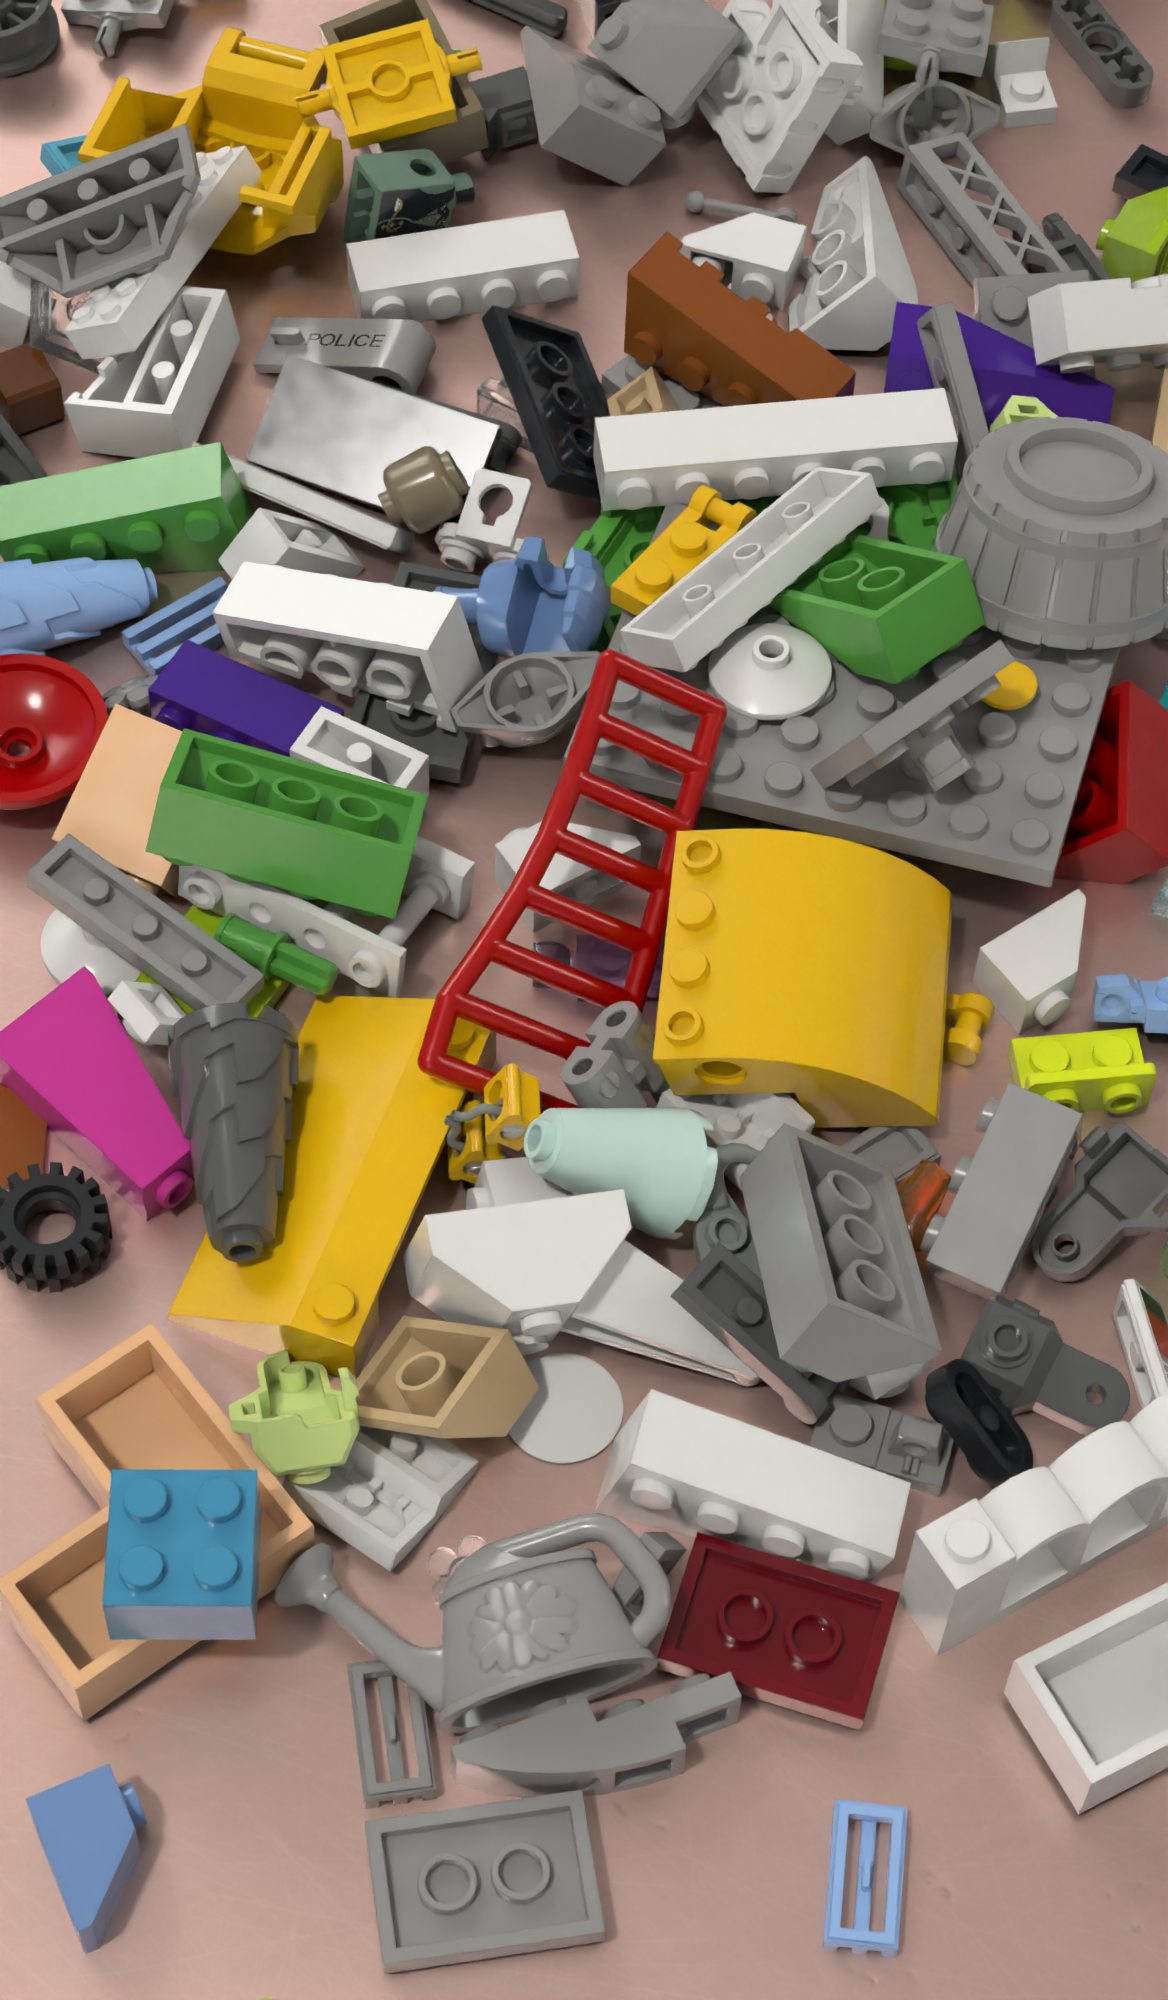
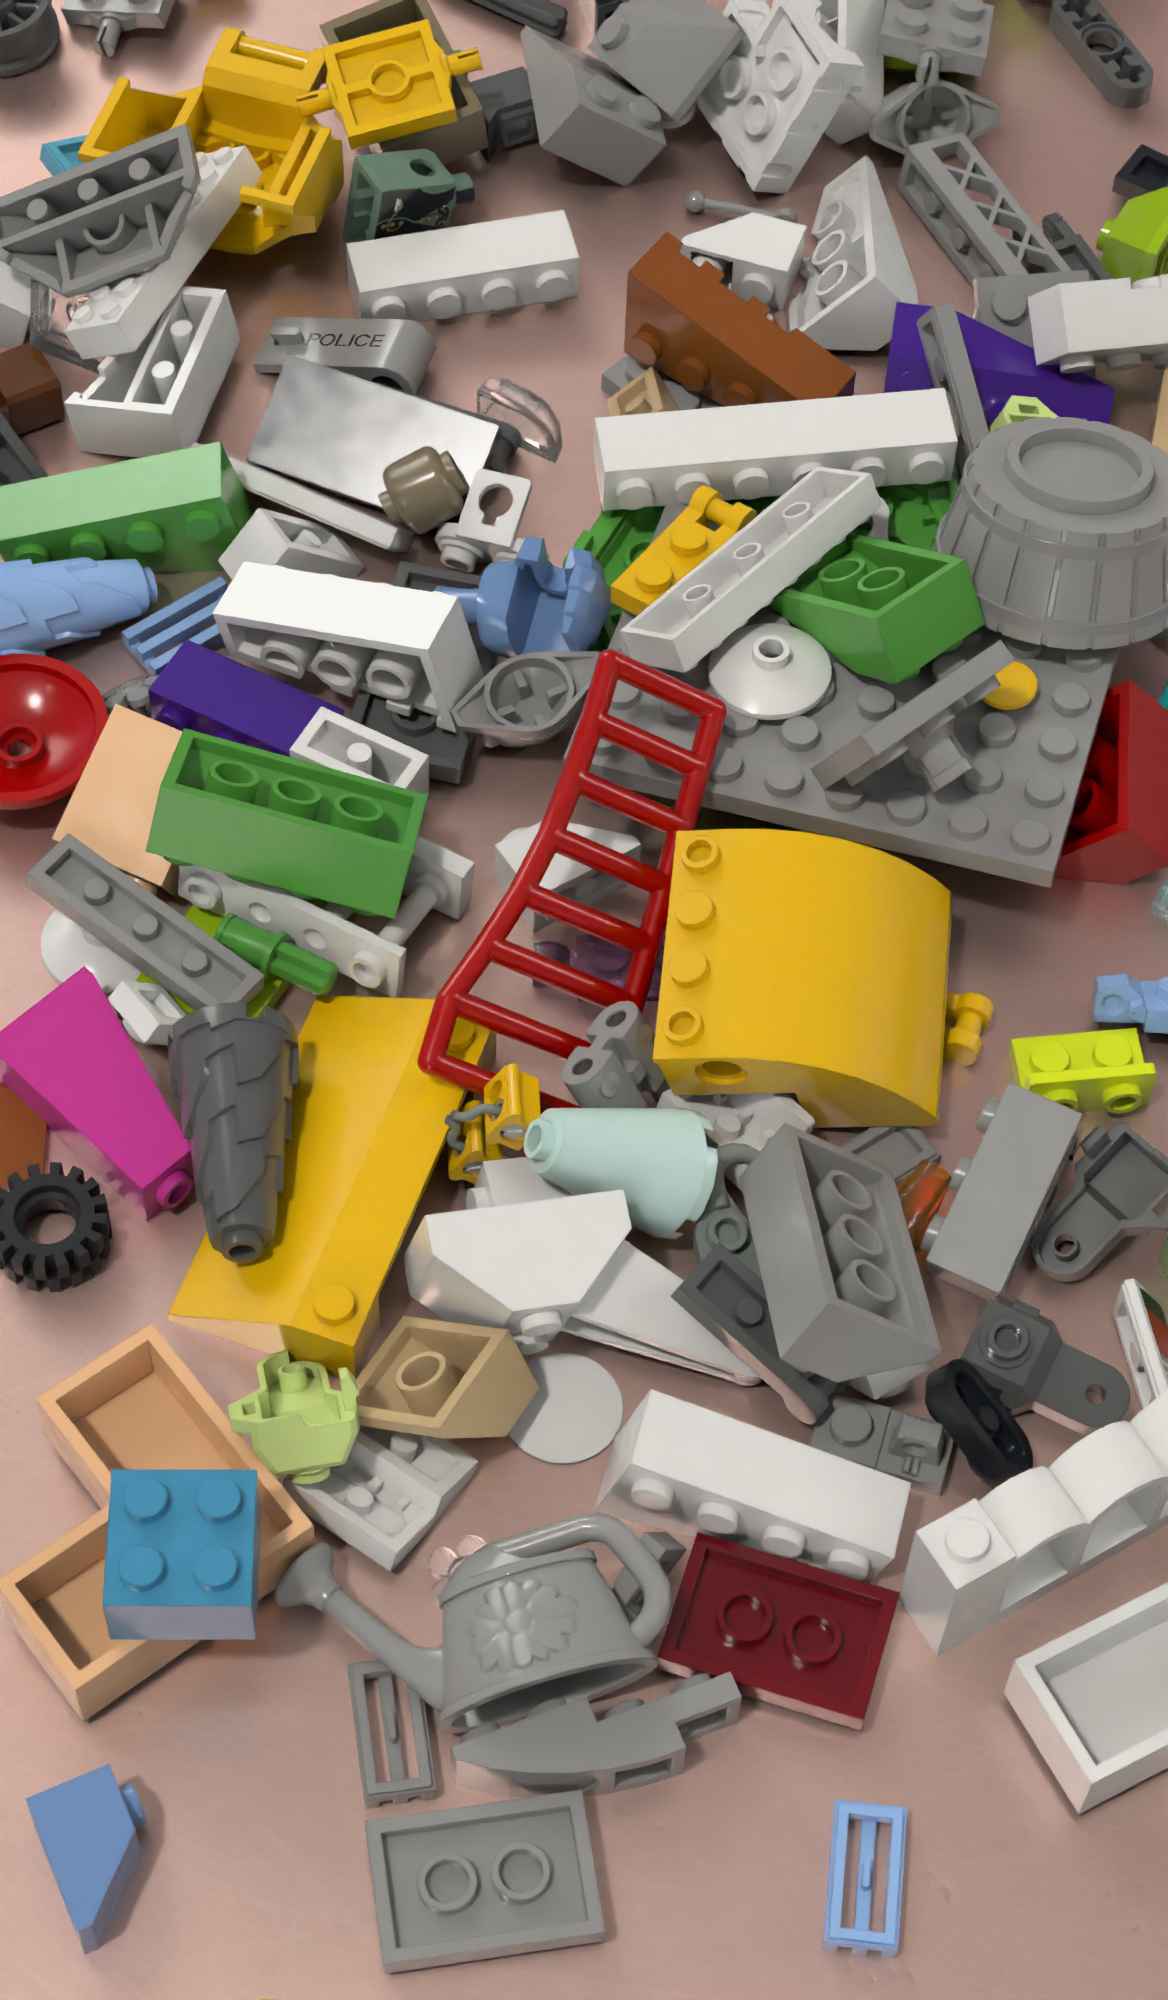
(553, 395): black tile -> none
(1020, 82): white slope -> none
(1034, 965): white slope -> none

